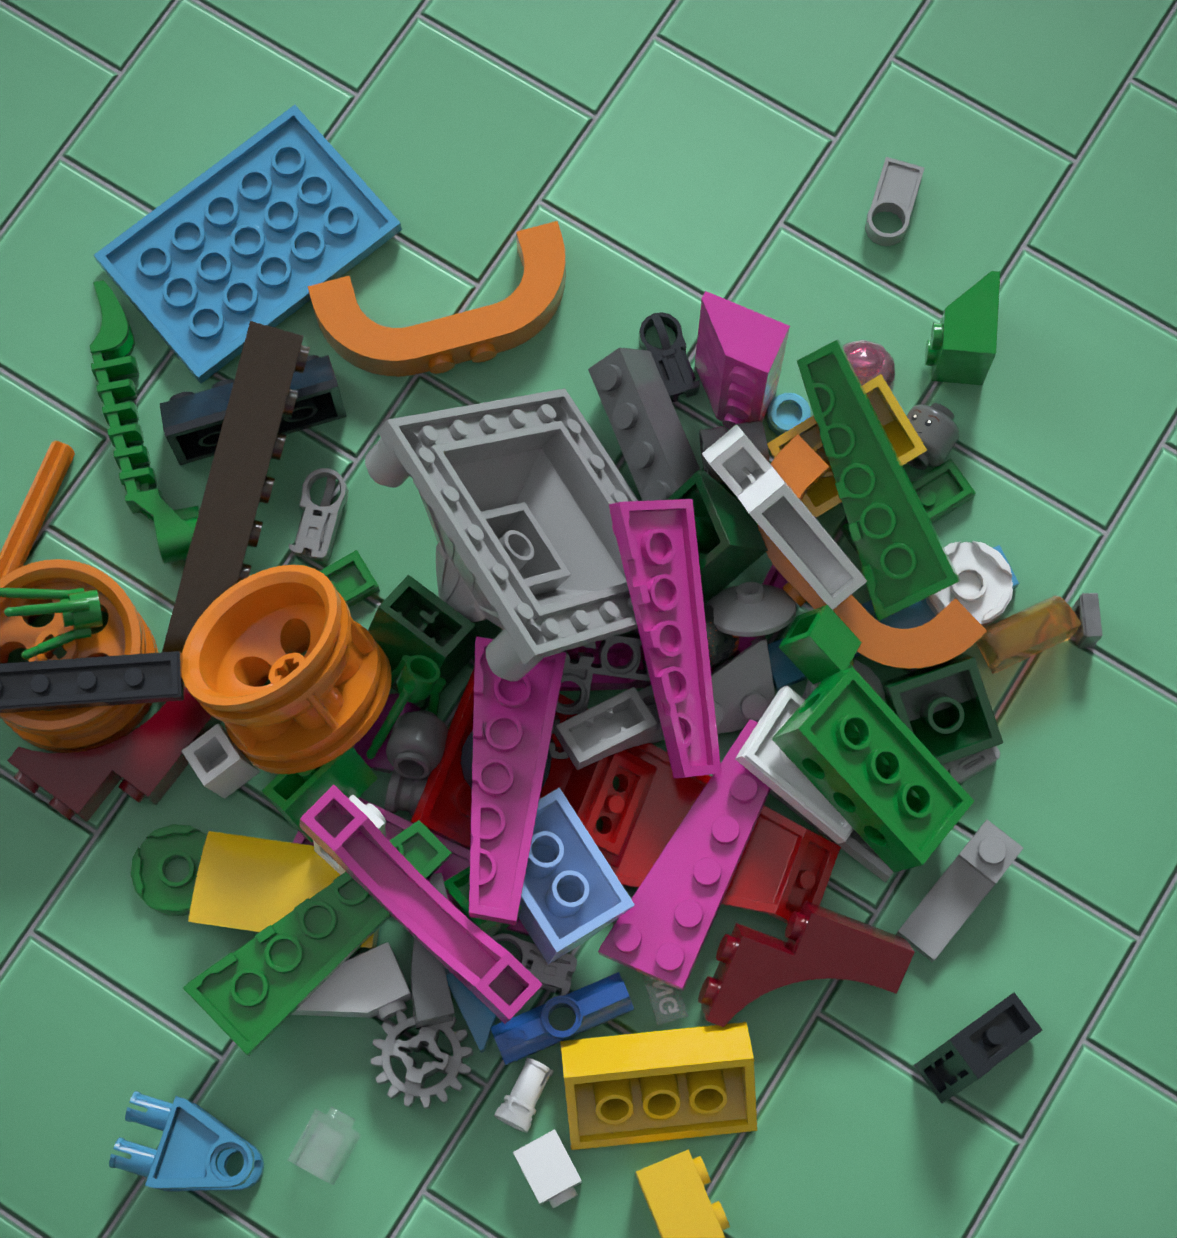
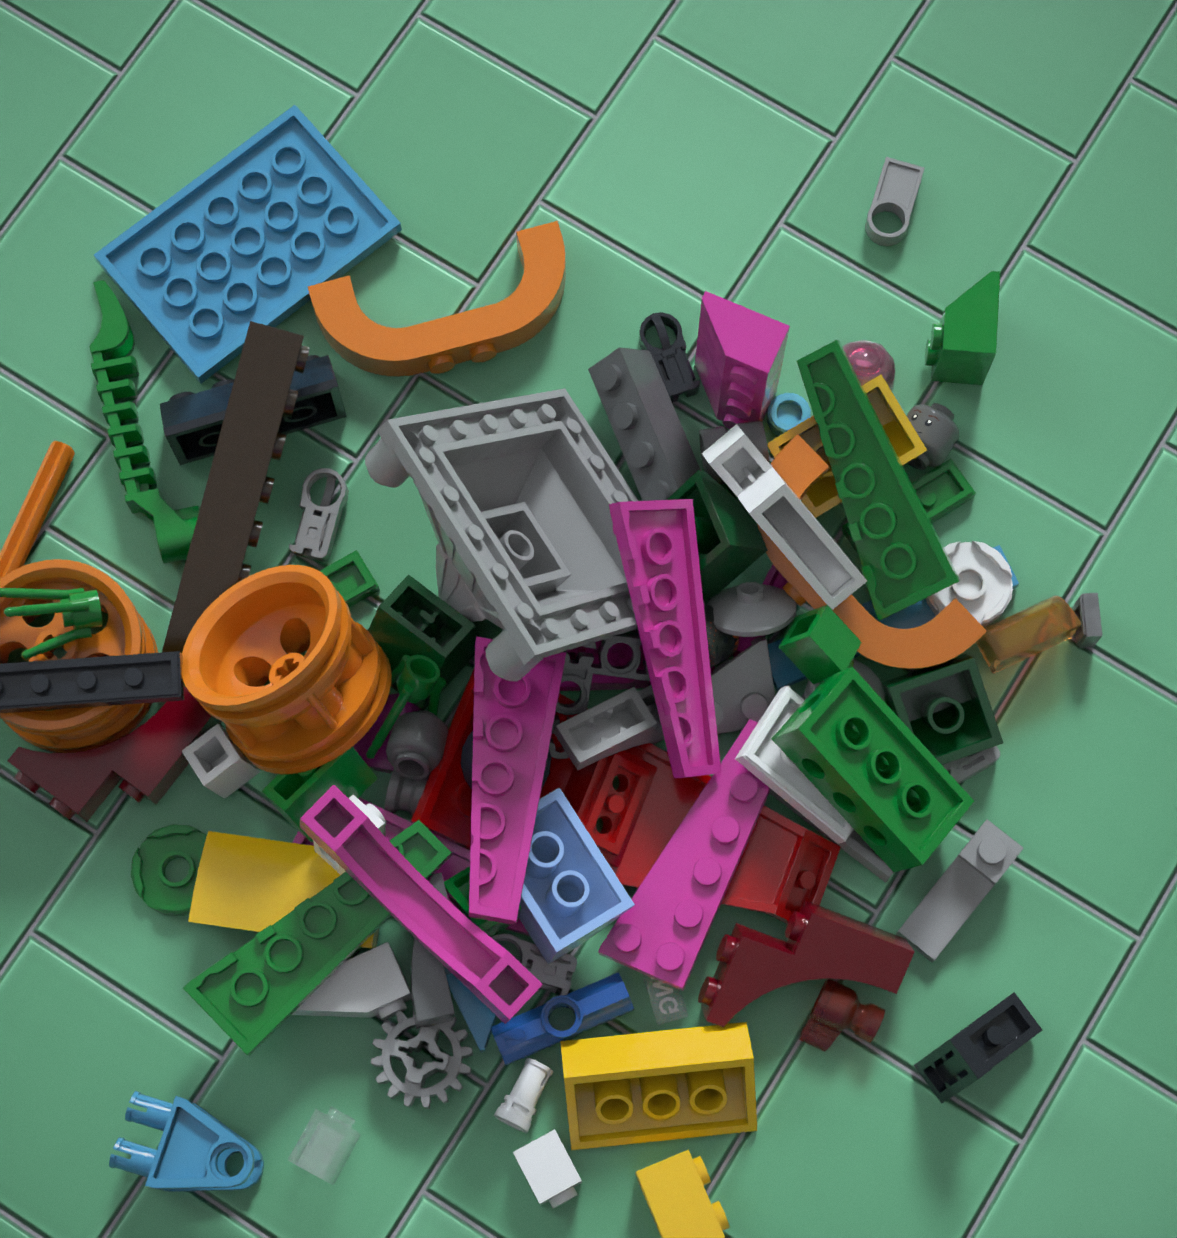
(838, 1009): none -> clear red piece

